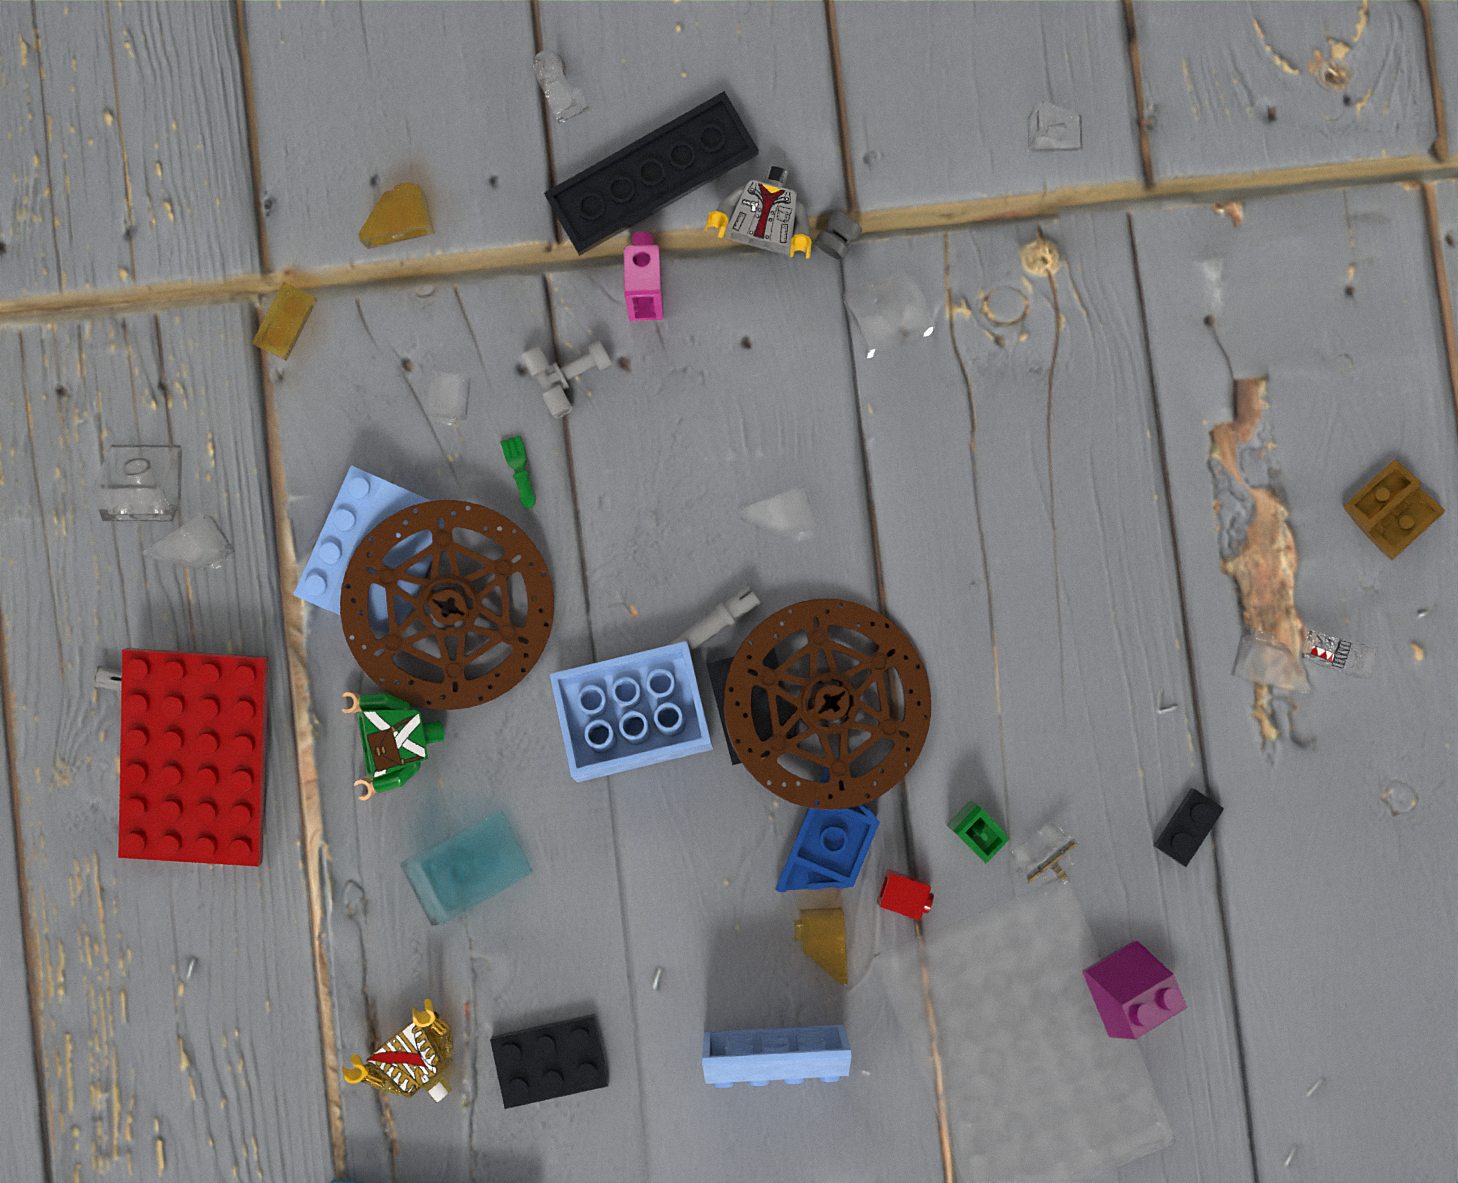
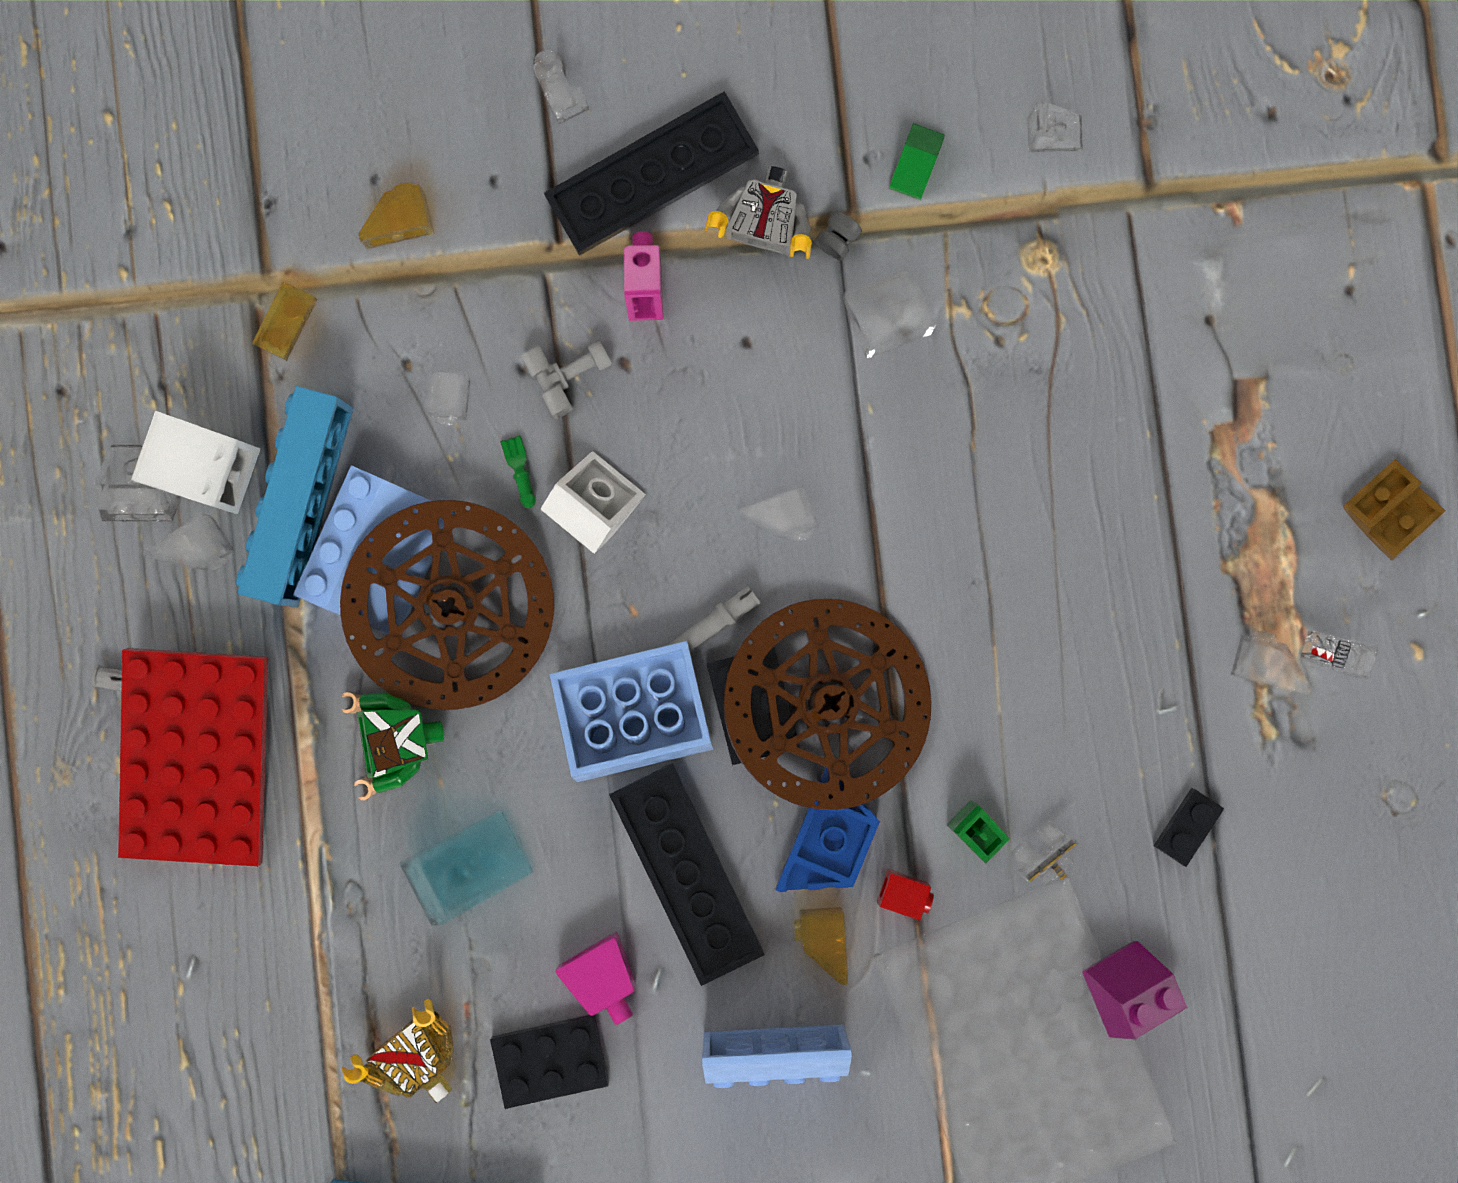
(195, 463): none -> white slope
(294, 496): none -> dark azure brick
(592, 501): none -> white slope
(600, 978): none -> dark pink torso
(687, 874): none -> black plate
(916, 161): none -> green slope

